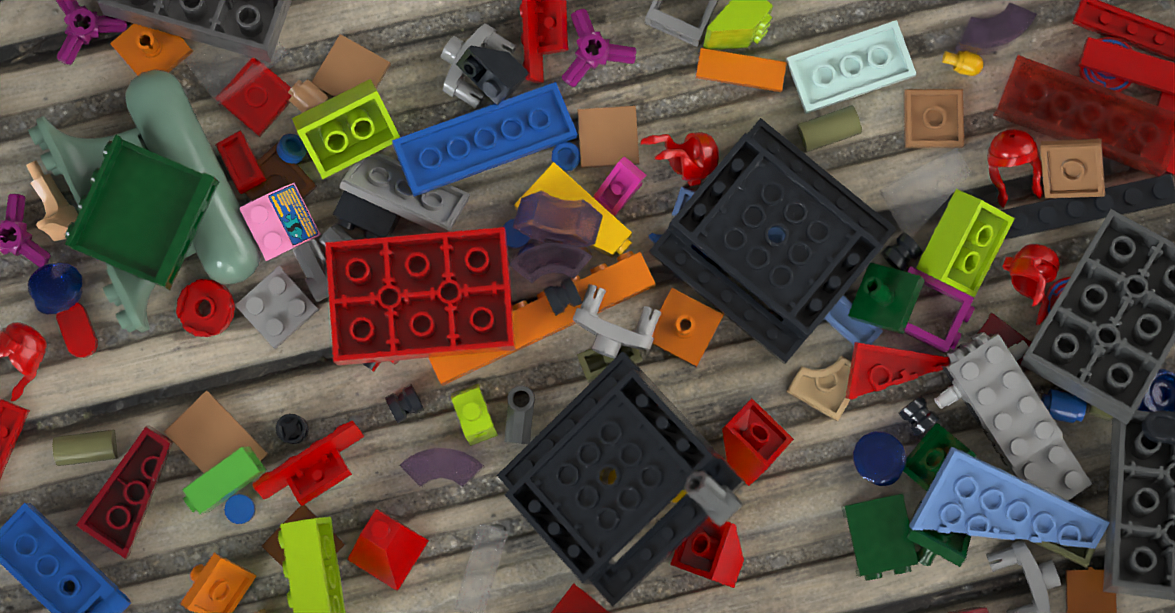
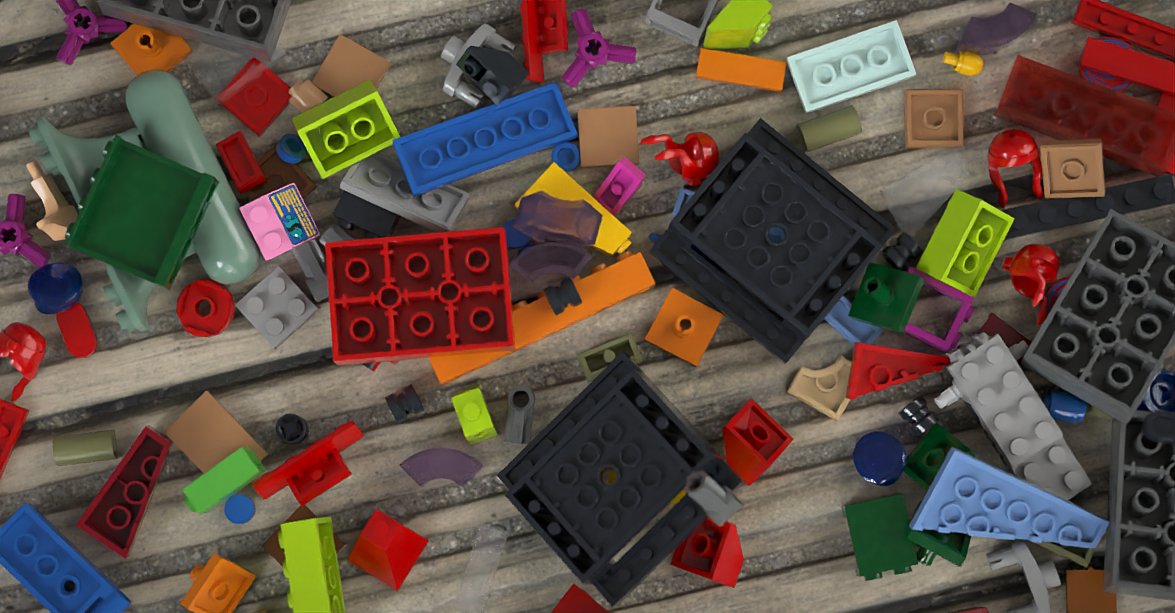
(608, 335): light grey connector -> none

